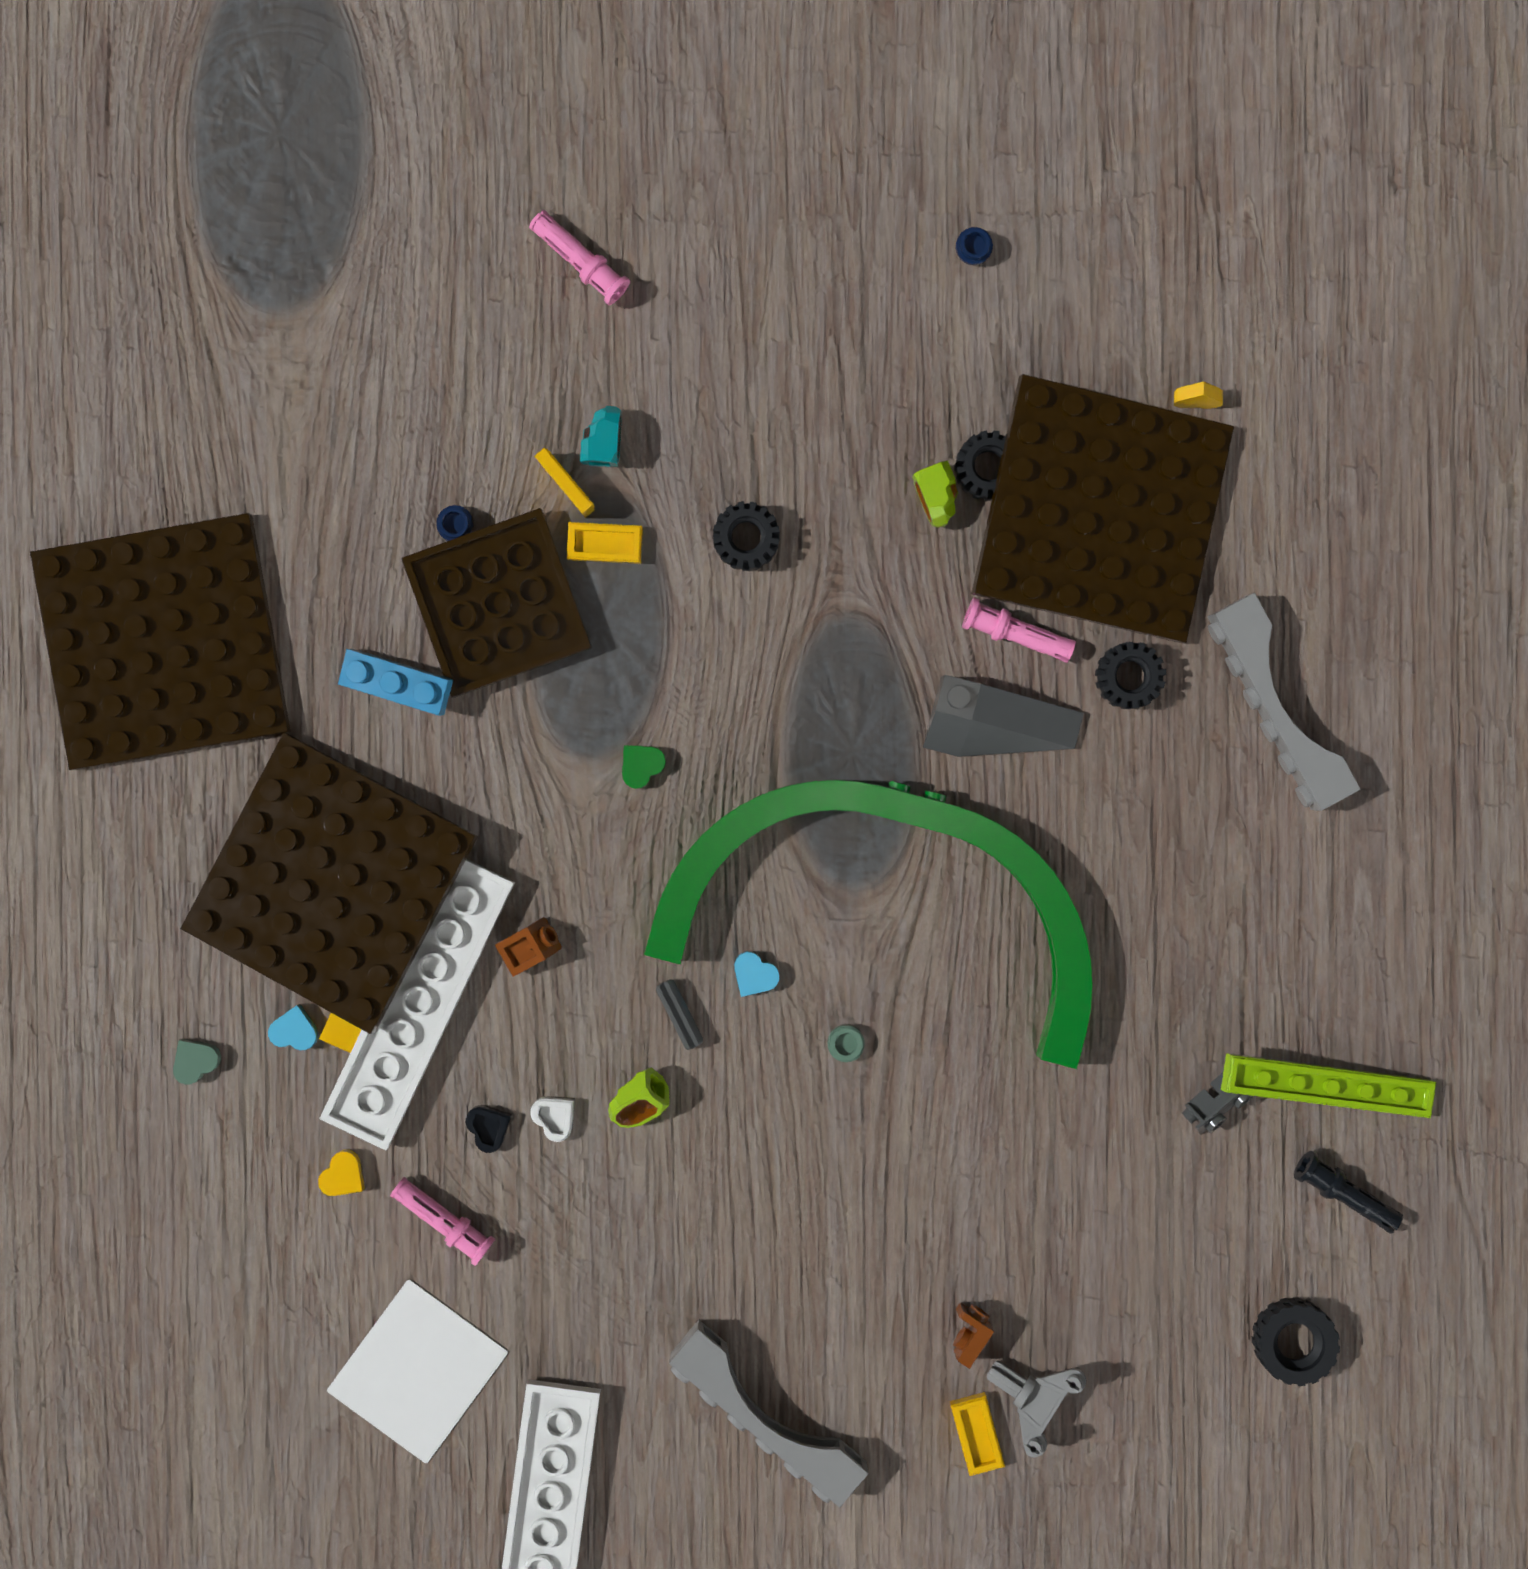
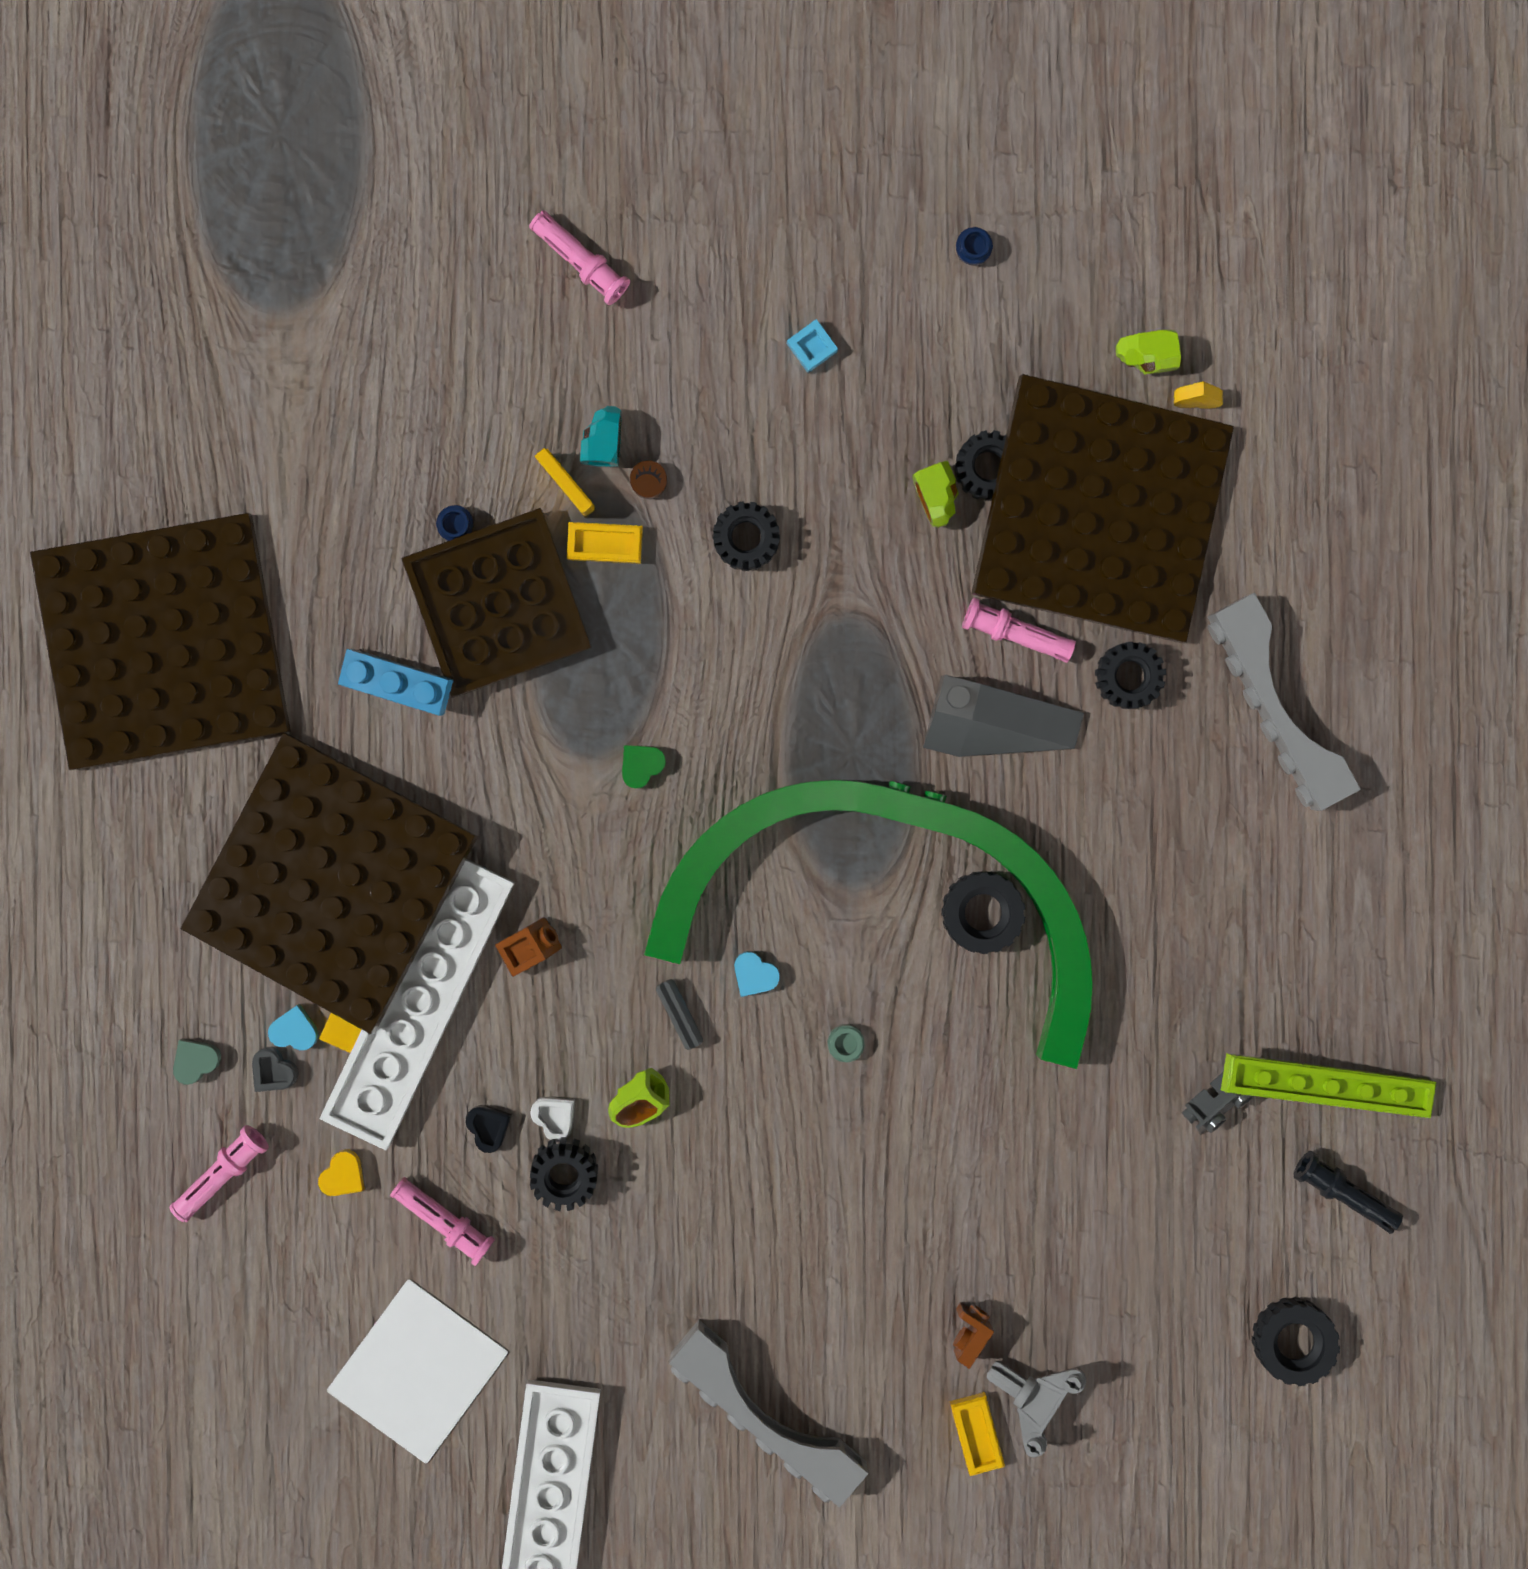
(230, 1162): none -> bright pink pin
(272, 1071): none -> dark grey tile
(558, 1193): none -> black tyre
(648, 479): none -> reddish brown tile
(812, 346): none -> medium azure tile
(1011, 912): none -> black tyre
(1150, 351): none -> lime rock

